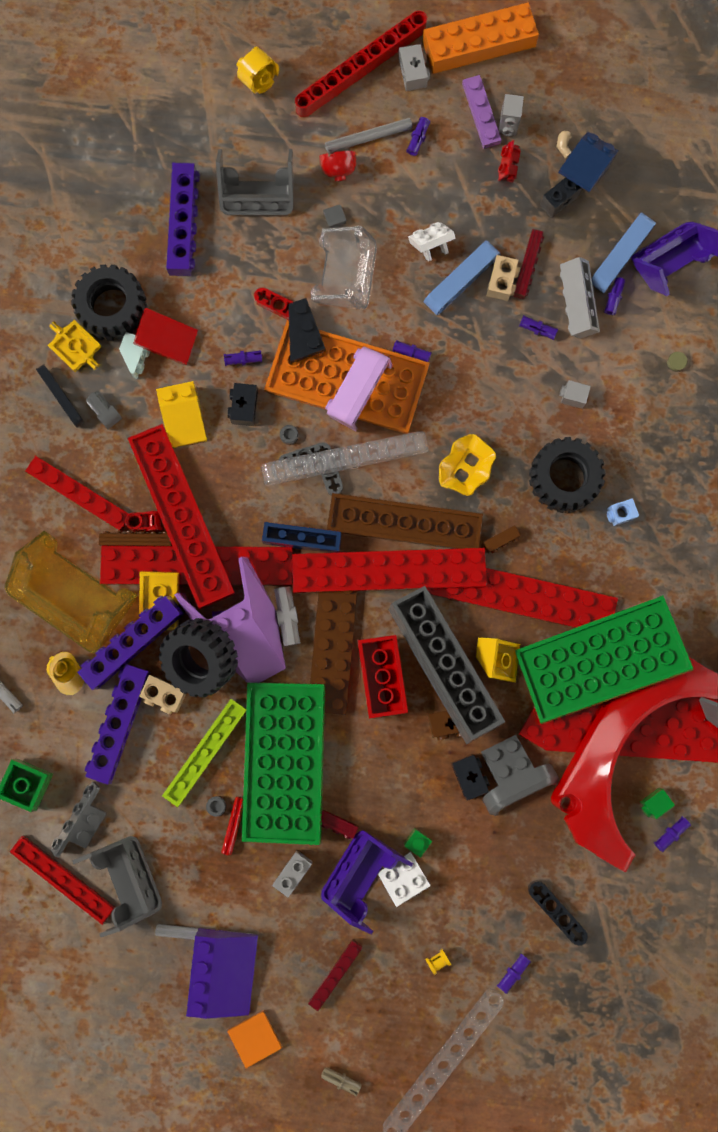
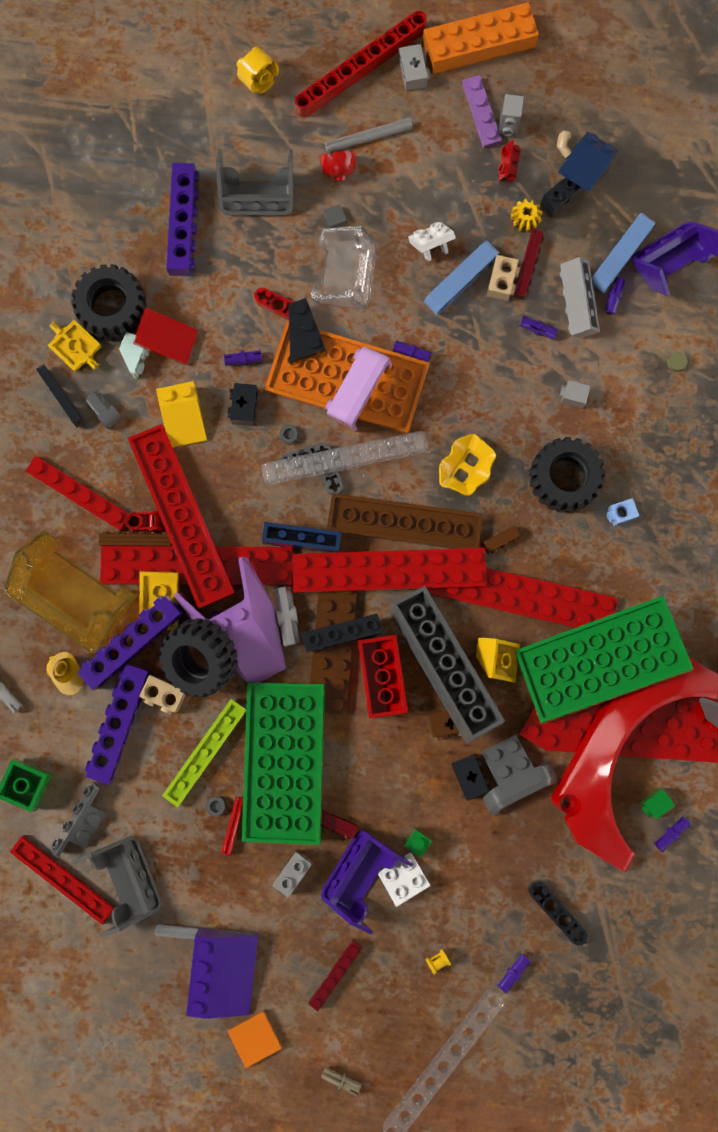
(341, 633): none -> black brick
(418, 136): dark purple pin -> none
(526, 215): none -> yellow gear

